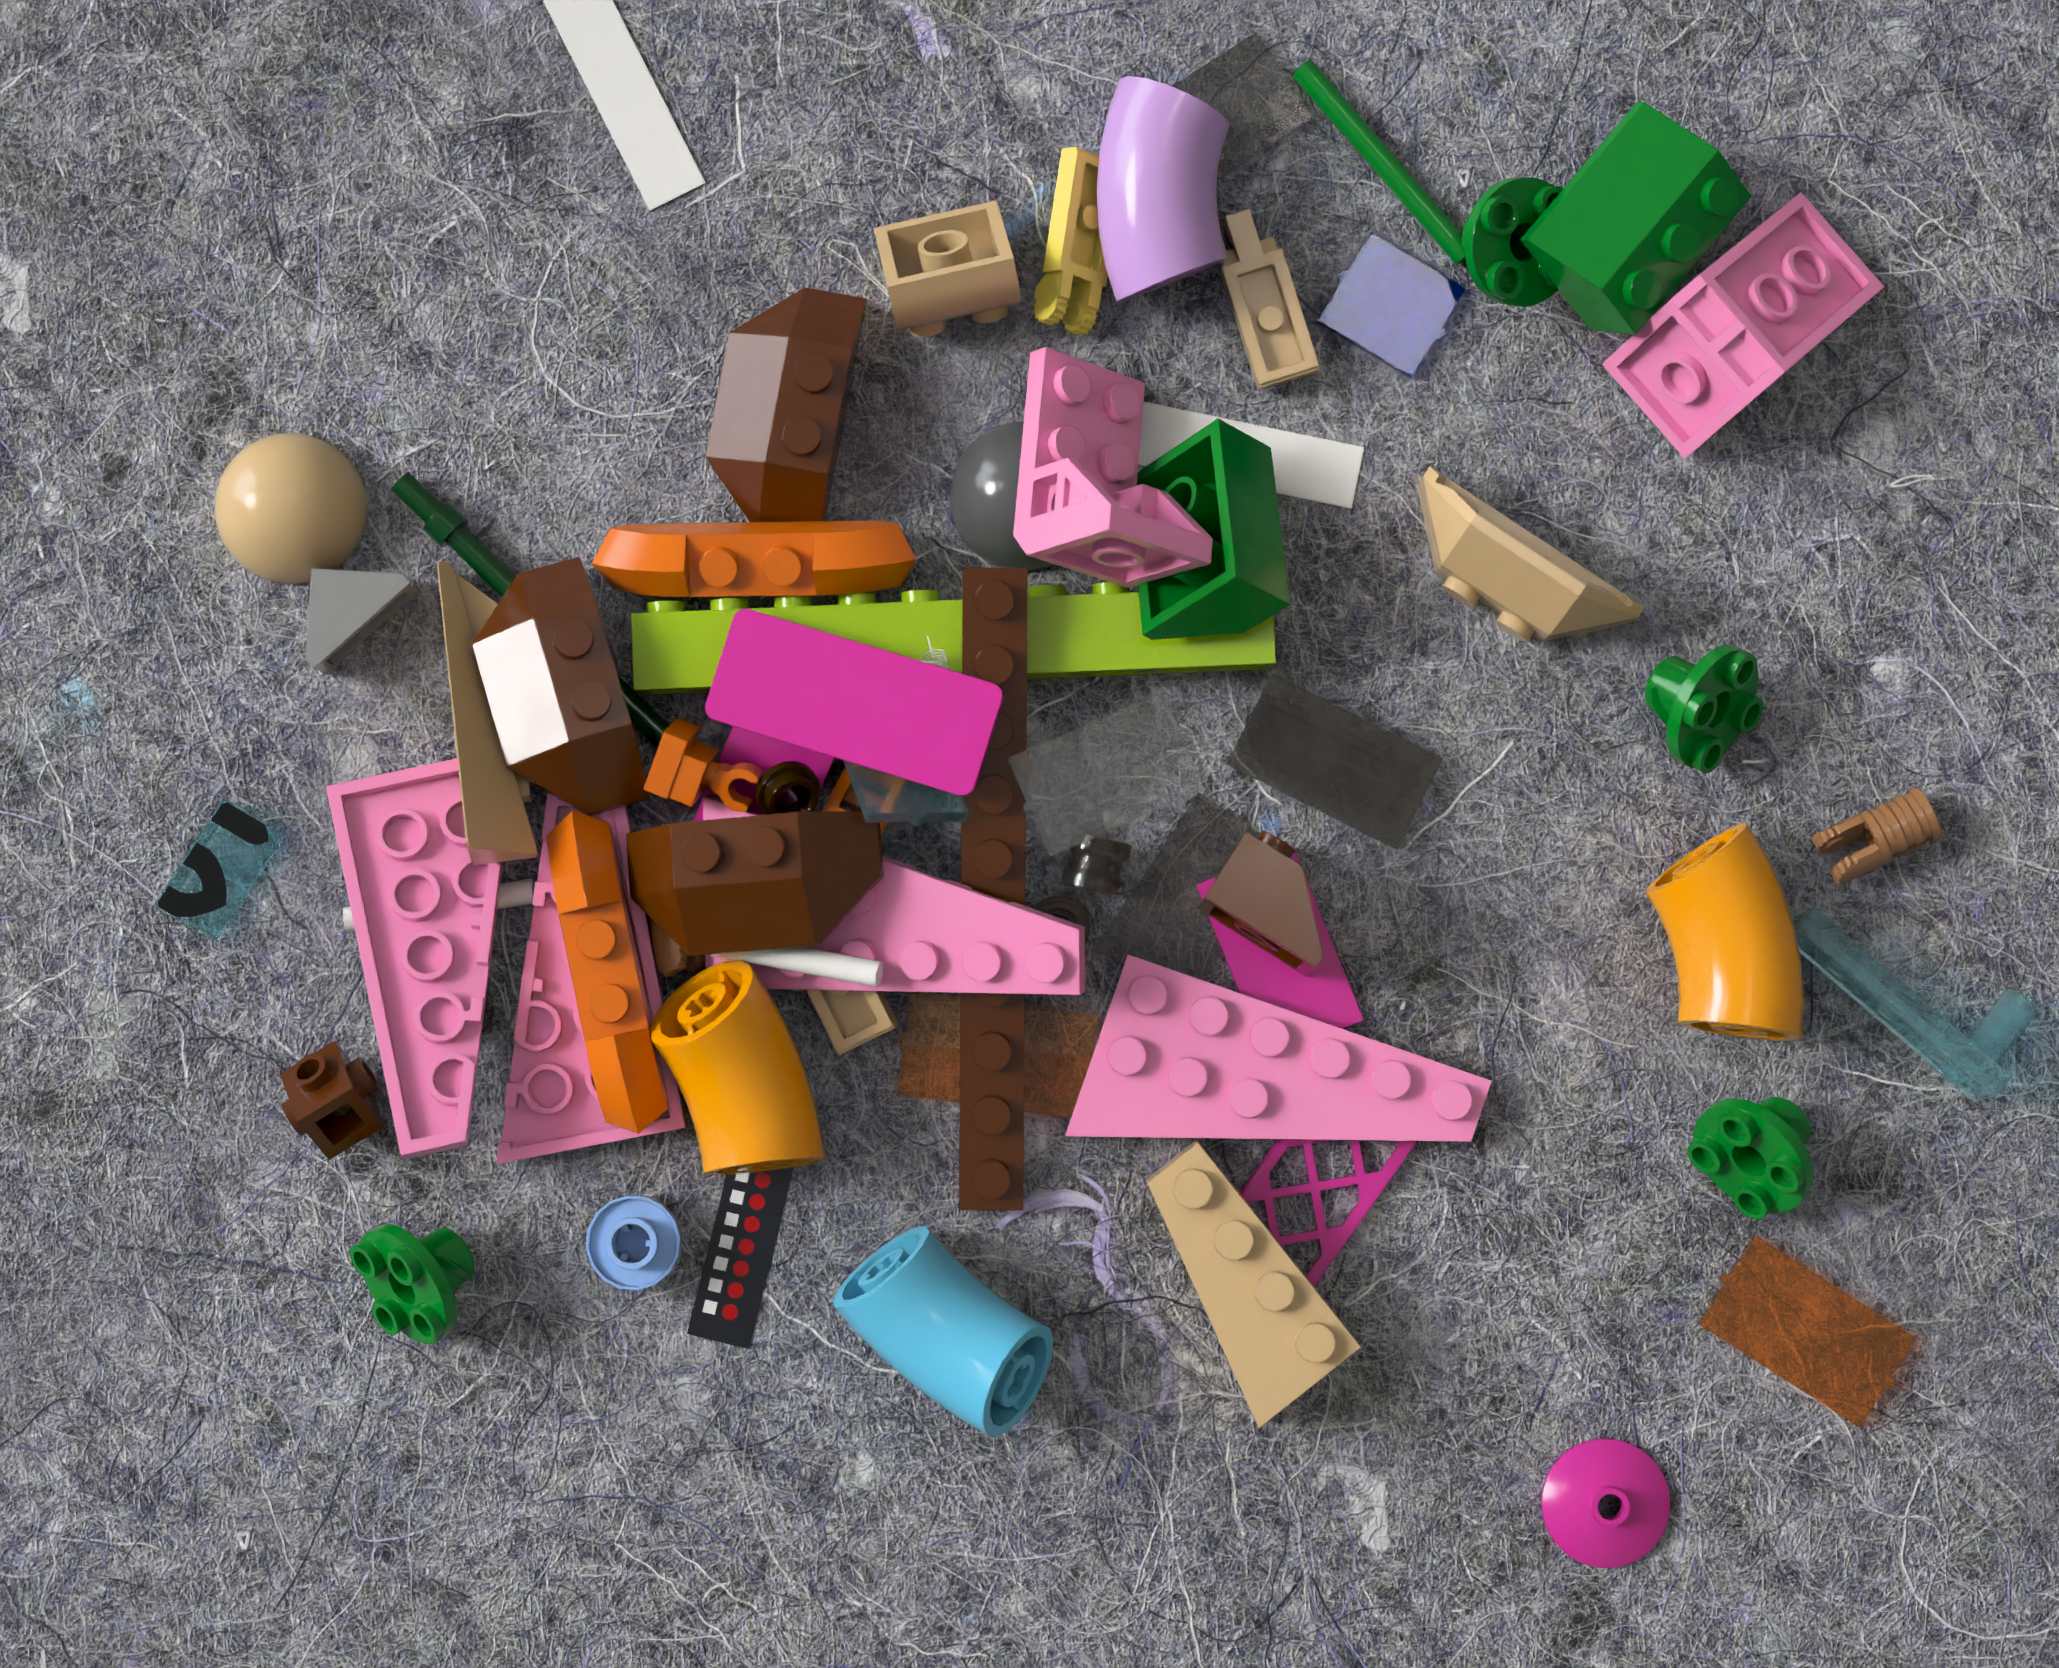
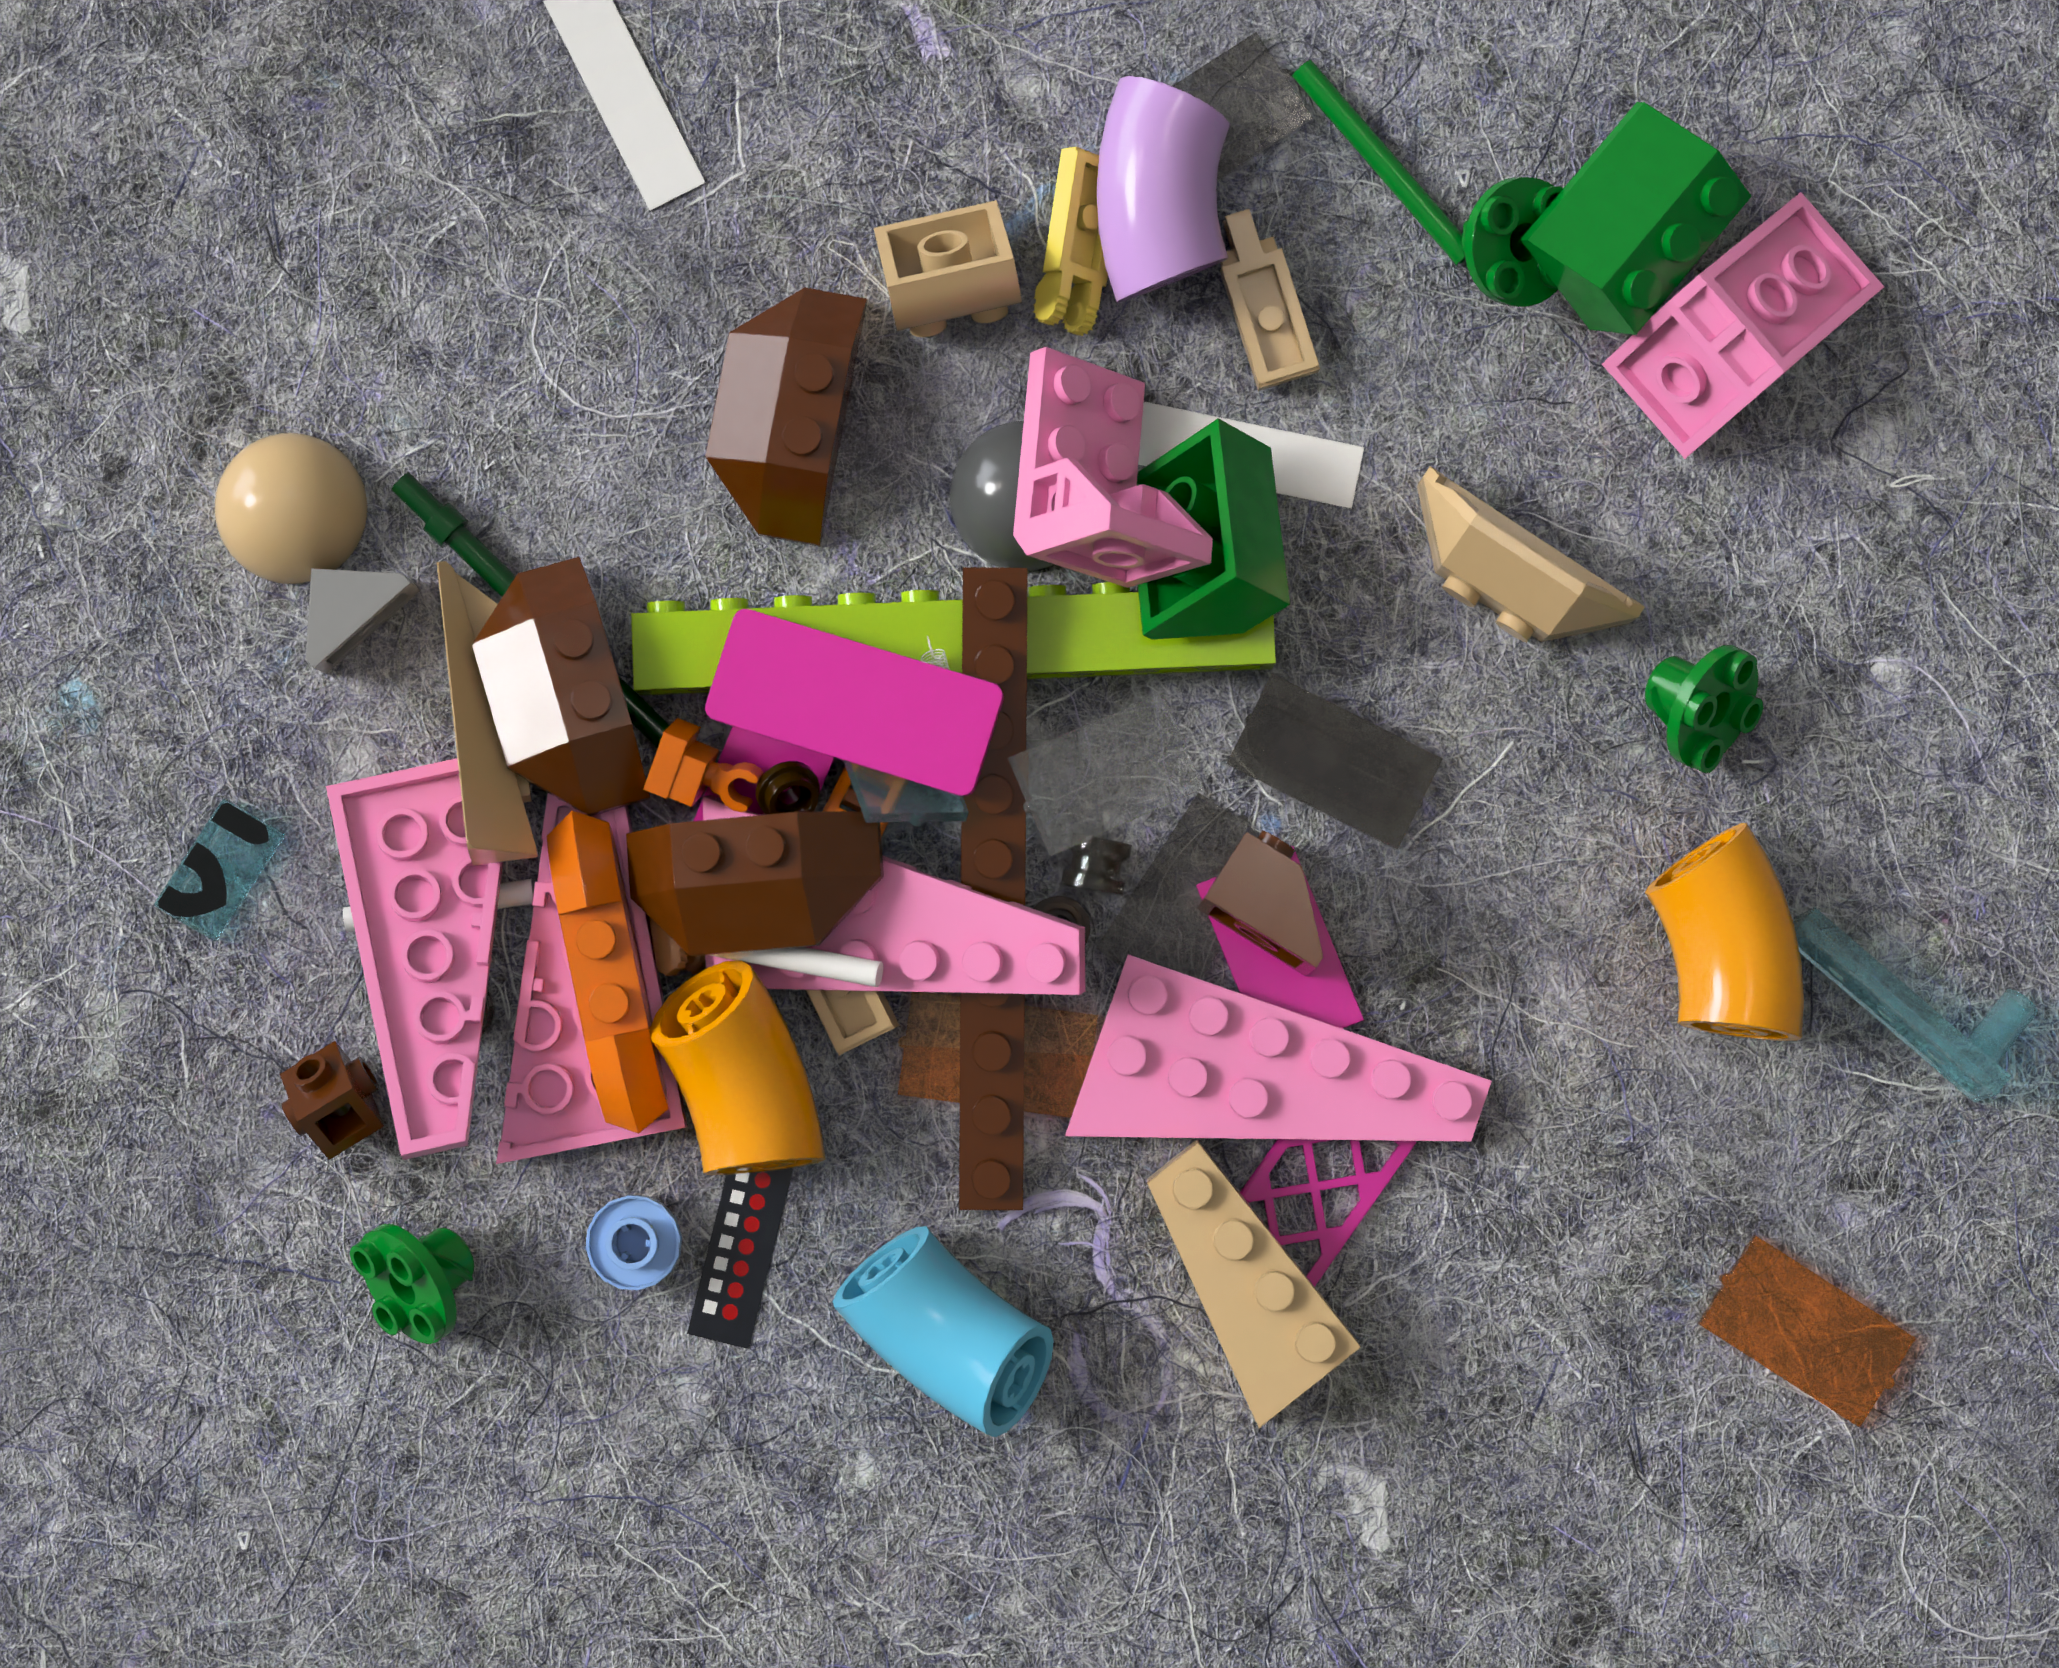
(755, 558): orange brick -> none
(1391, 305): clear blue piece -> none
(1578, 1484): dark pink dish -> none
(1755, 1153): green plate -> none
(1888, 830): medium nougat hinge -> none

